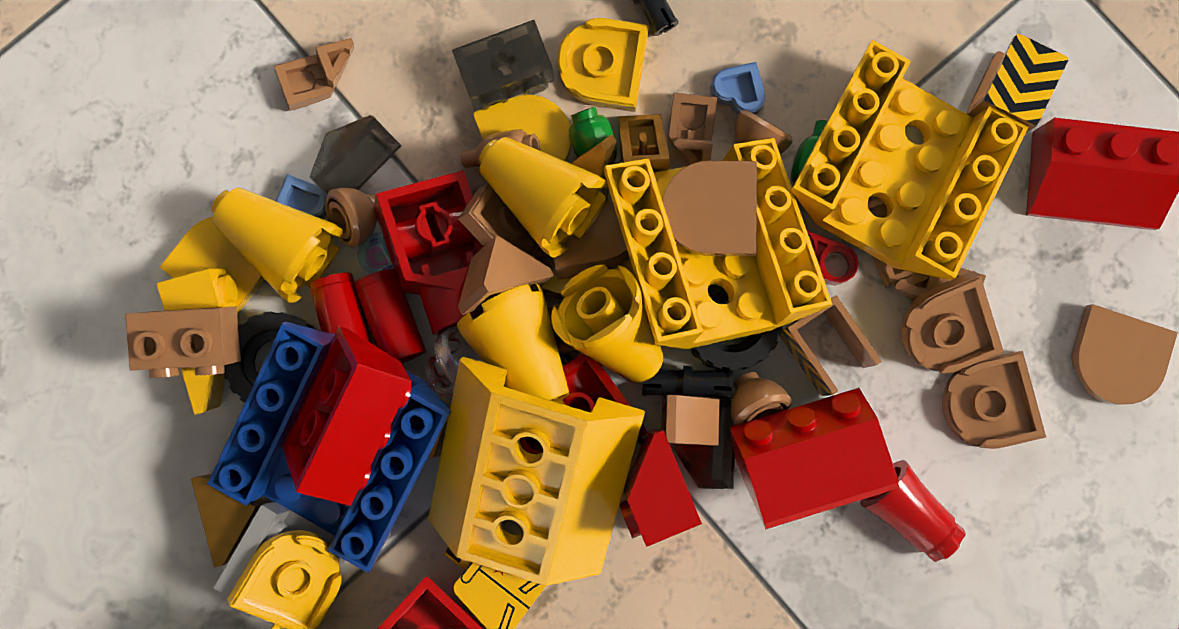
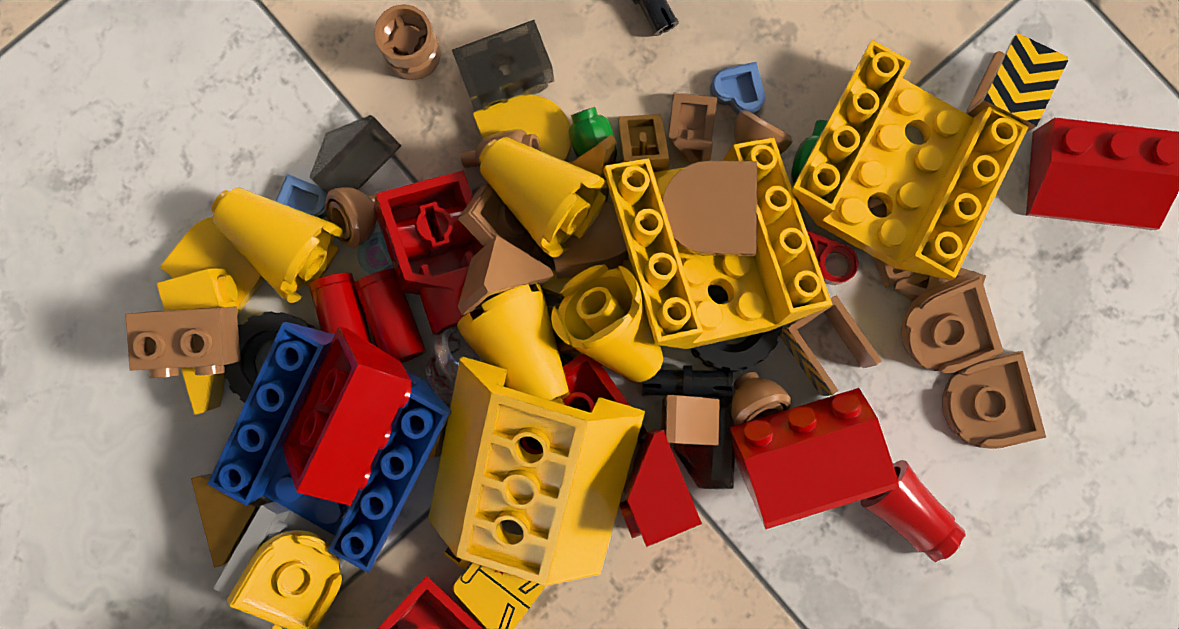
(315, 76): medium nougat slope -> none
(407, 41): none -> medium nougat wheel
(604, 62): yellow tile -> none
(1120, 356): medium nougat tile -> none

